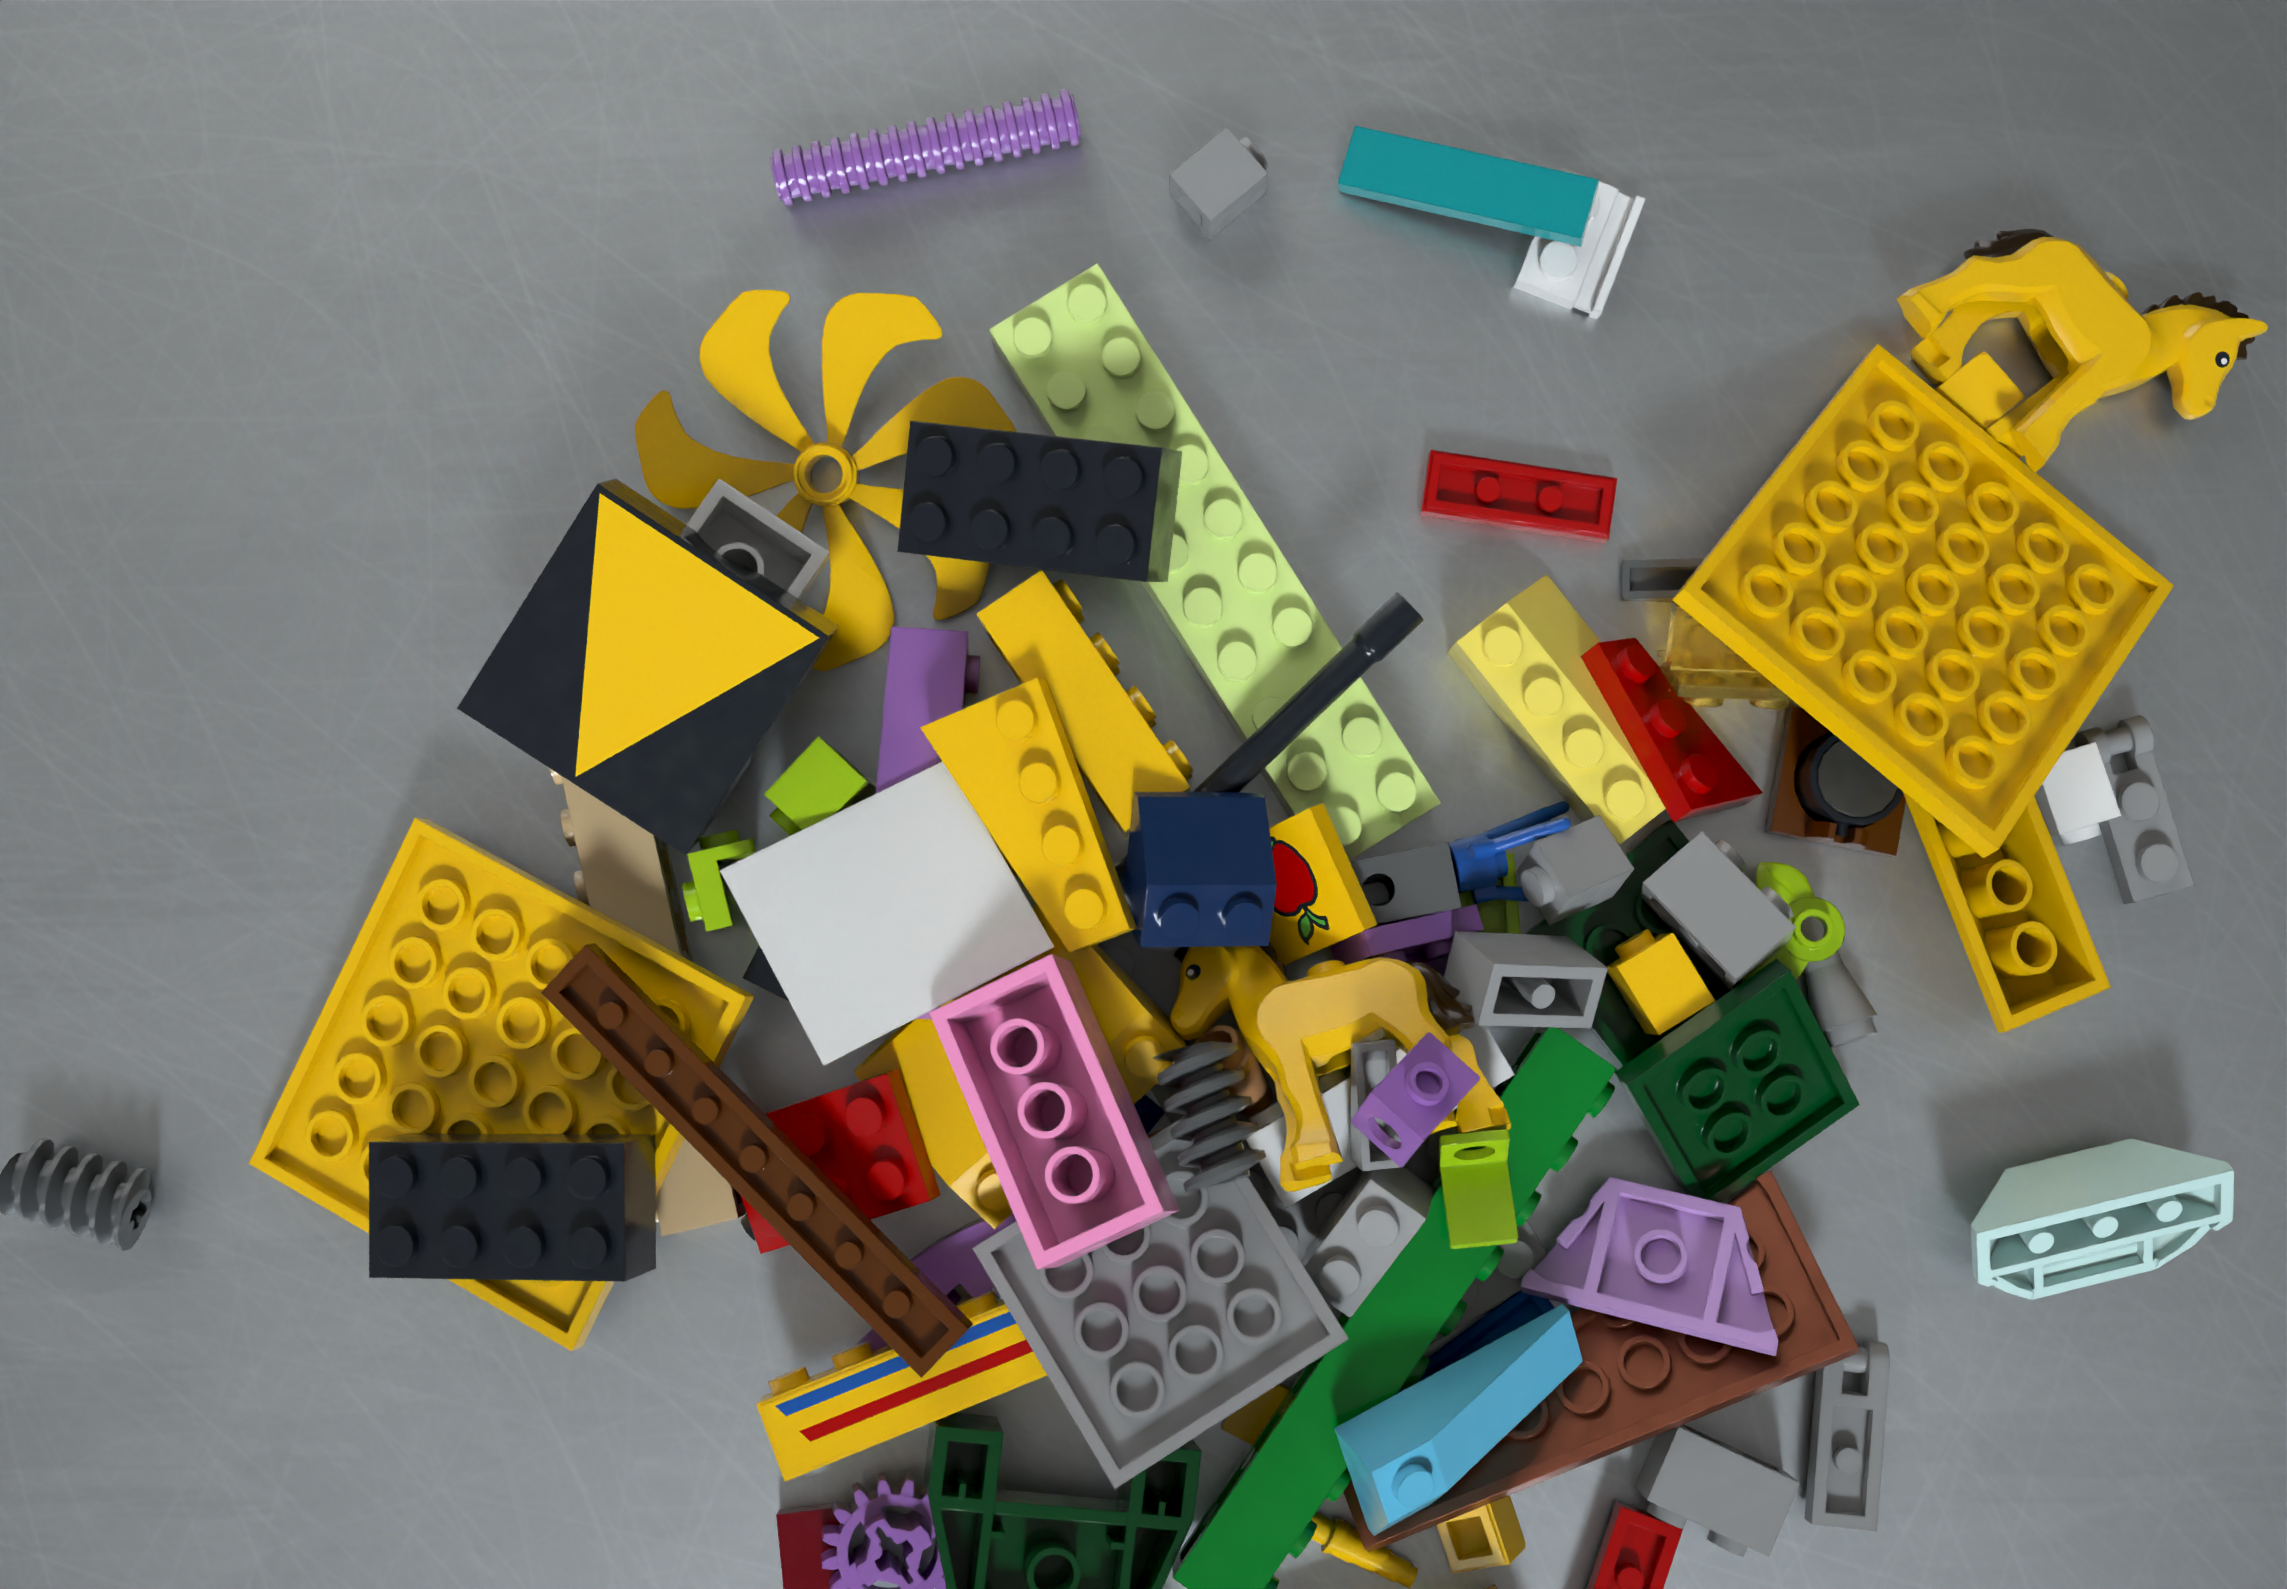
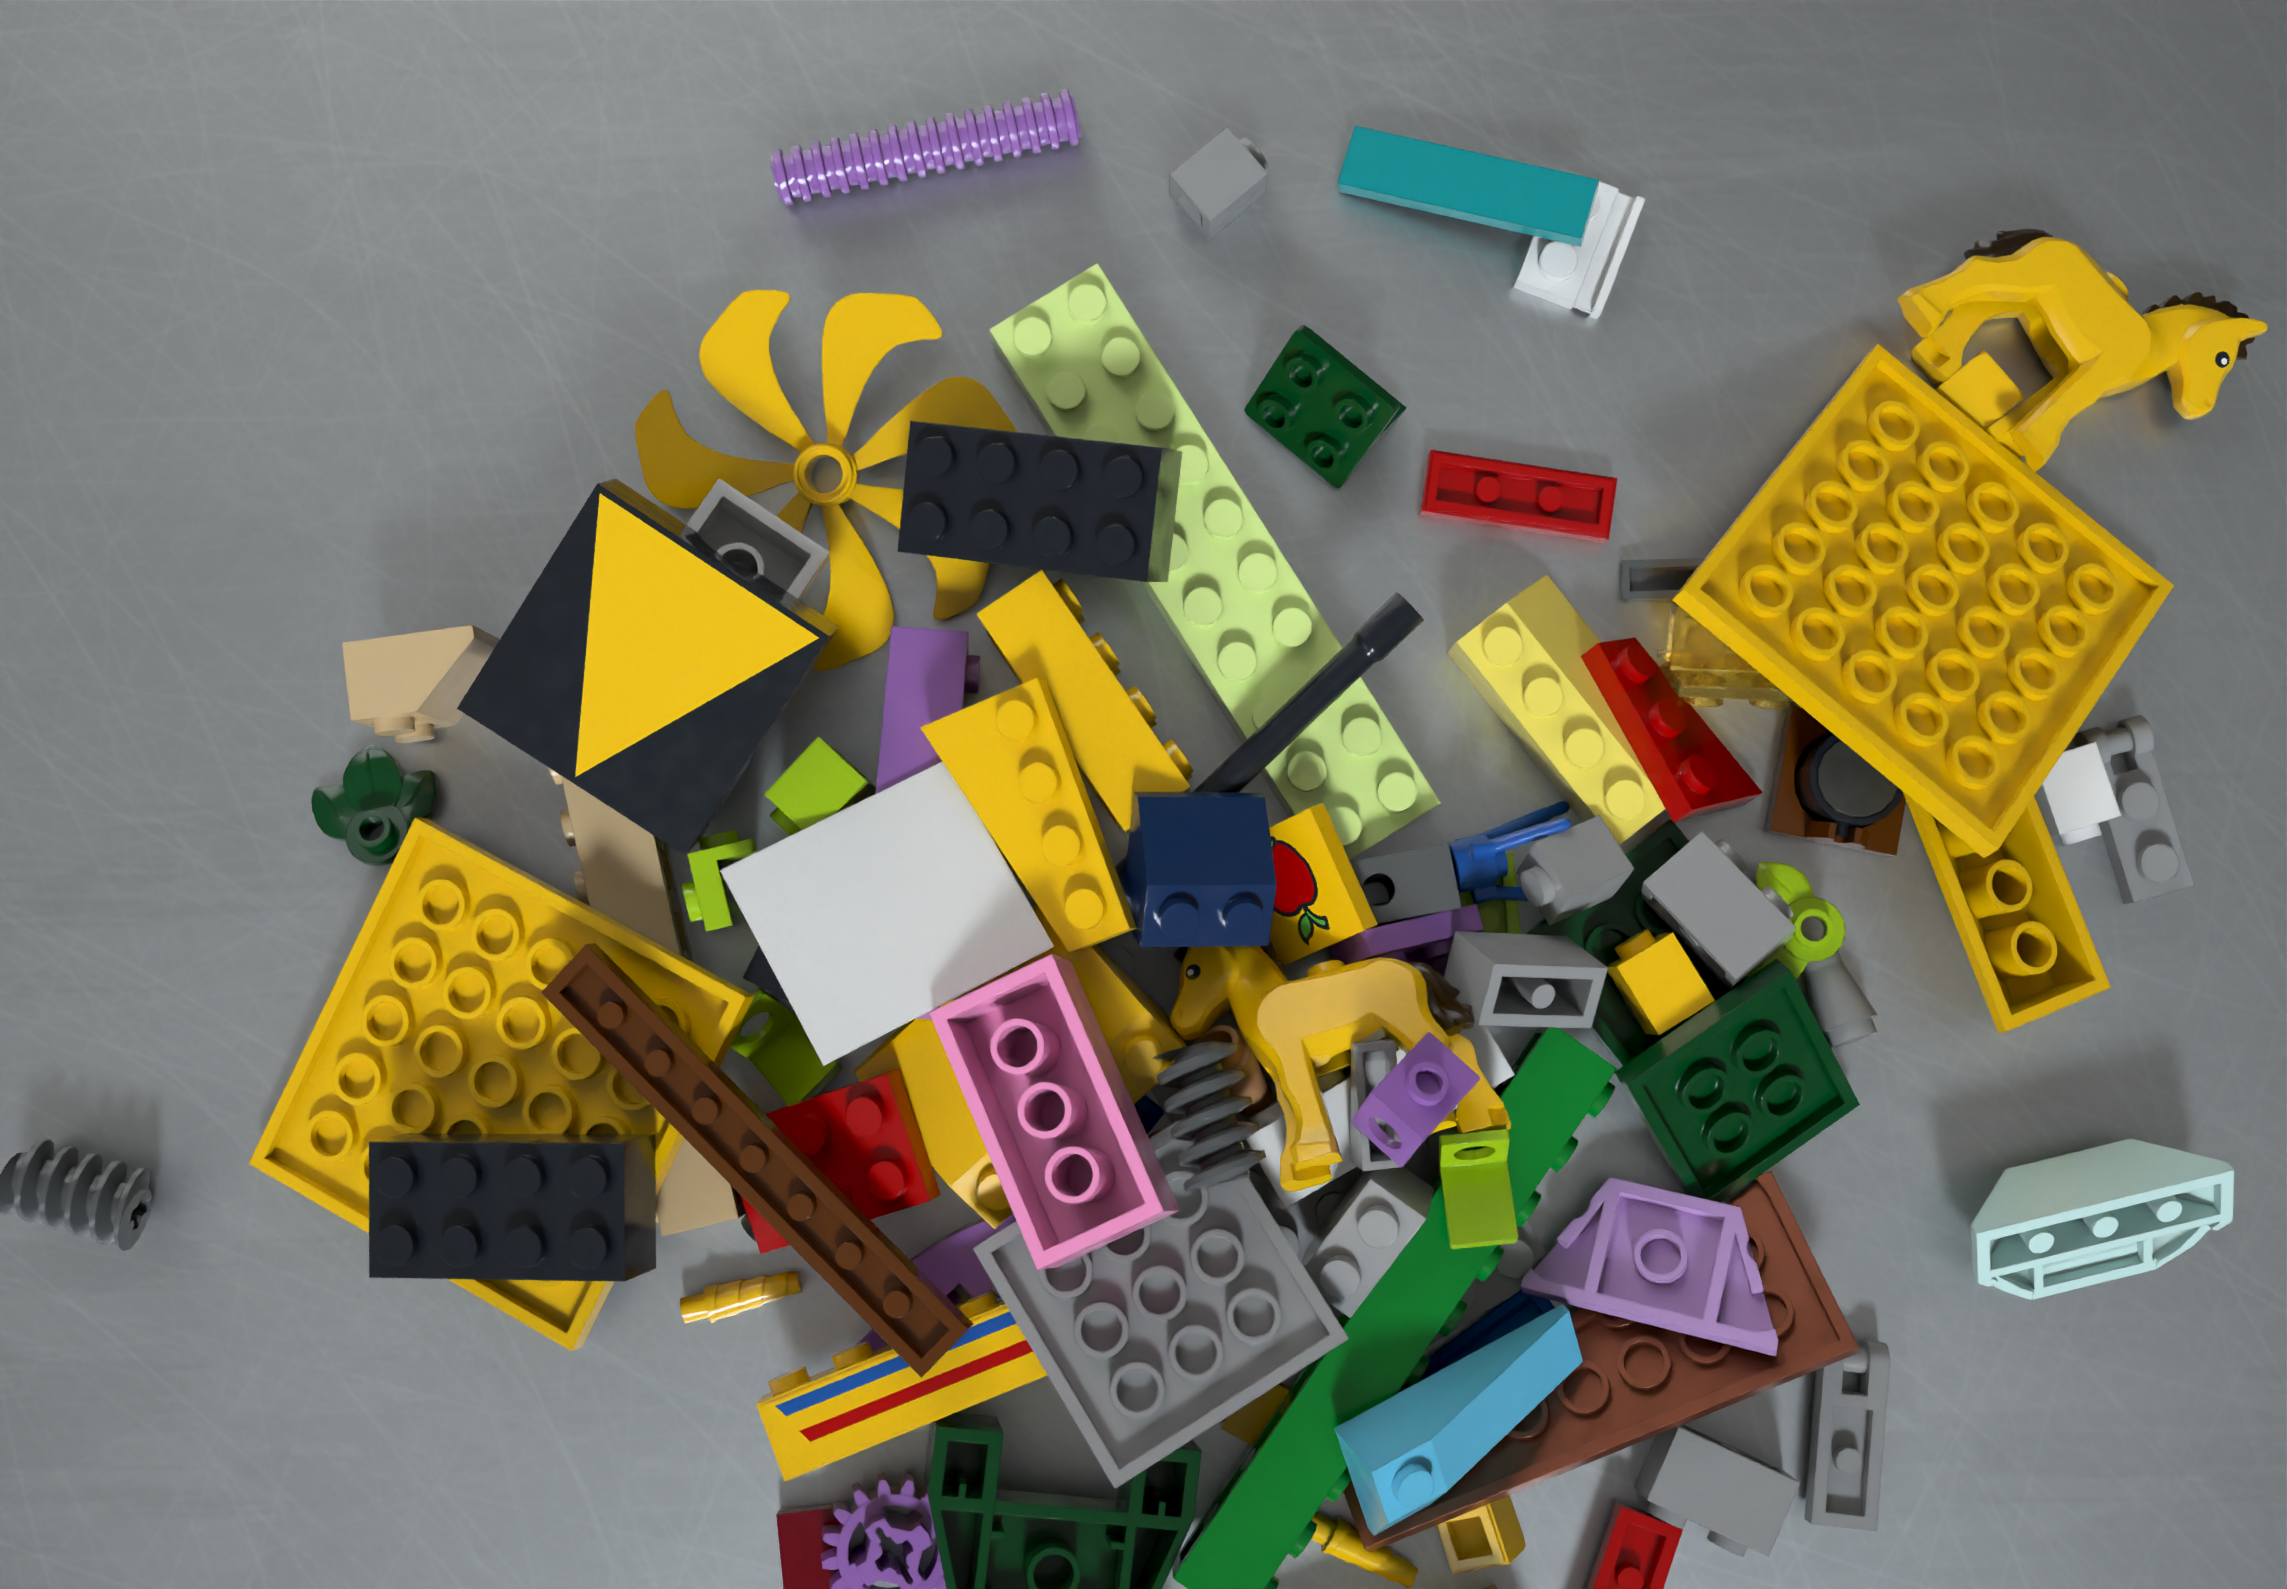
(372, 796): none -> dark green plate
(413, 679): none -> tan slope
(737, 1296): none -> yellow animal
(783, 1051): none -> lime bracket
(1322, 407): none -> dark green bracket

